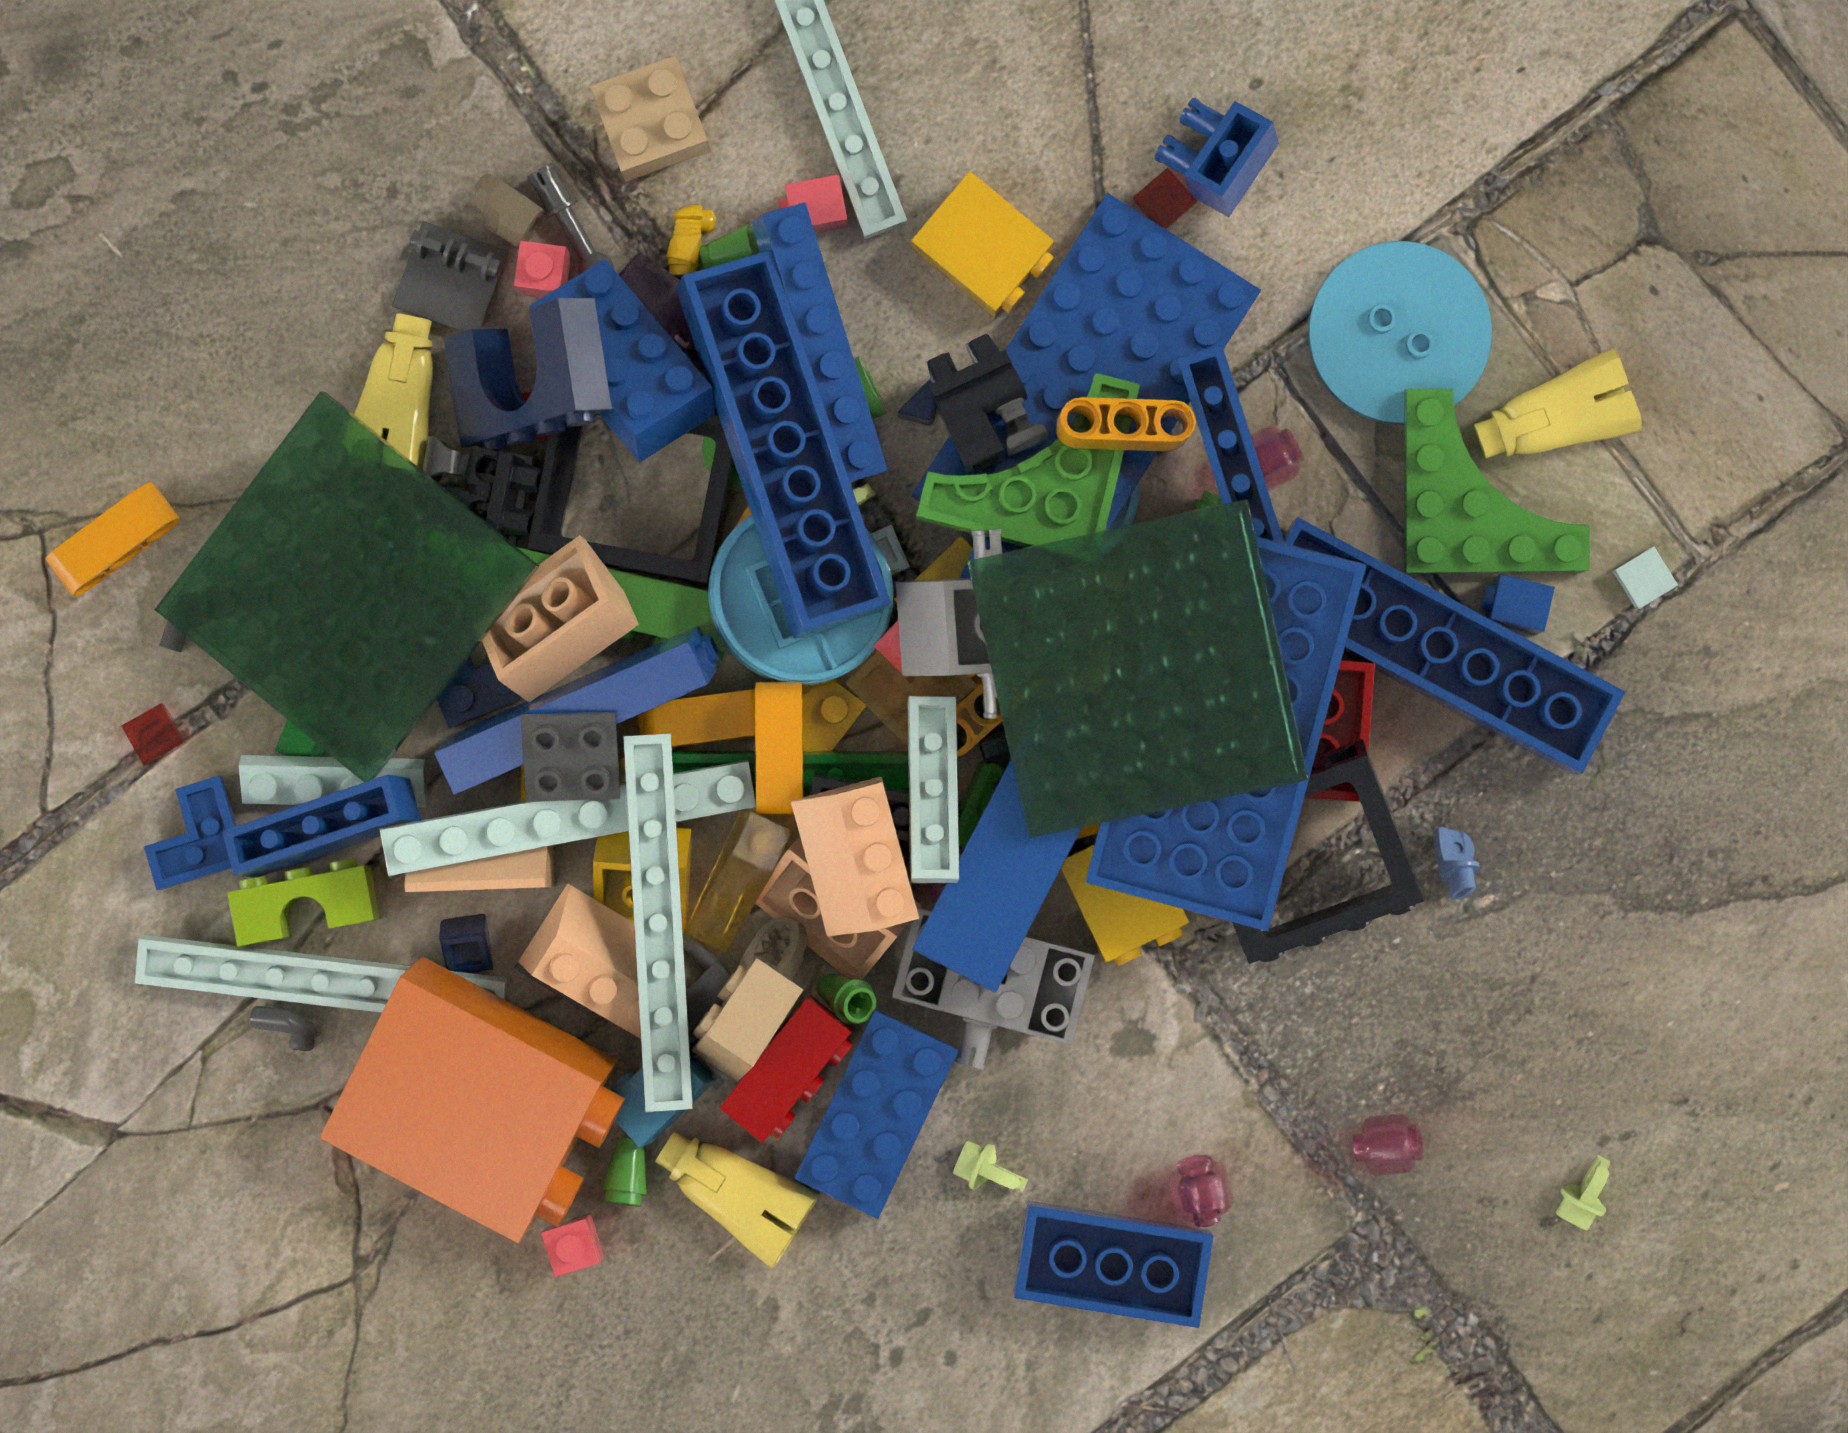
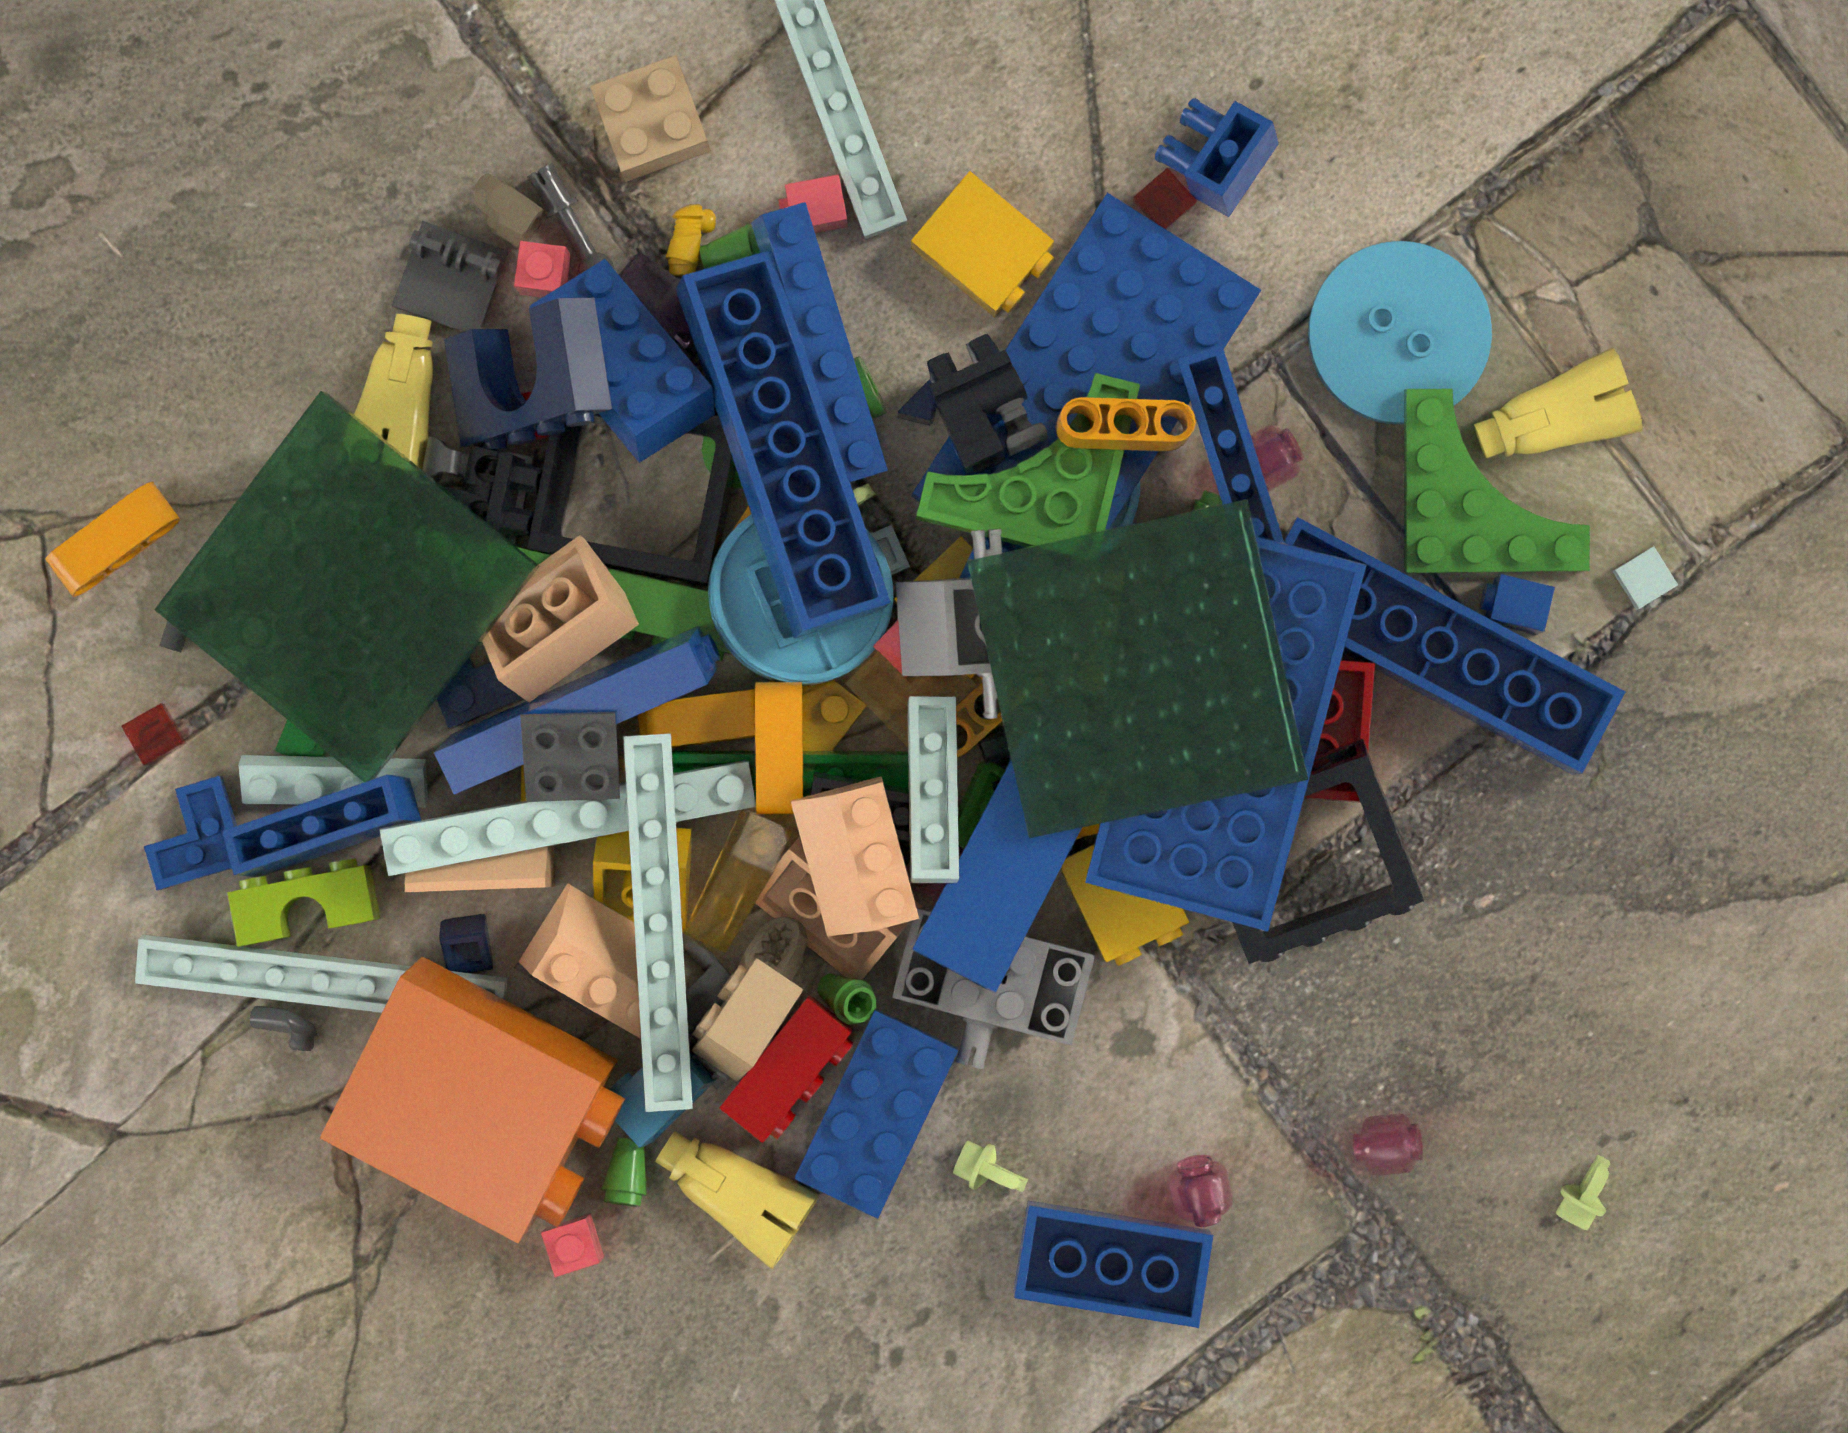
(1455, 860): medium blue piece -> none

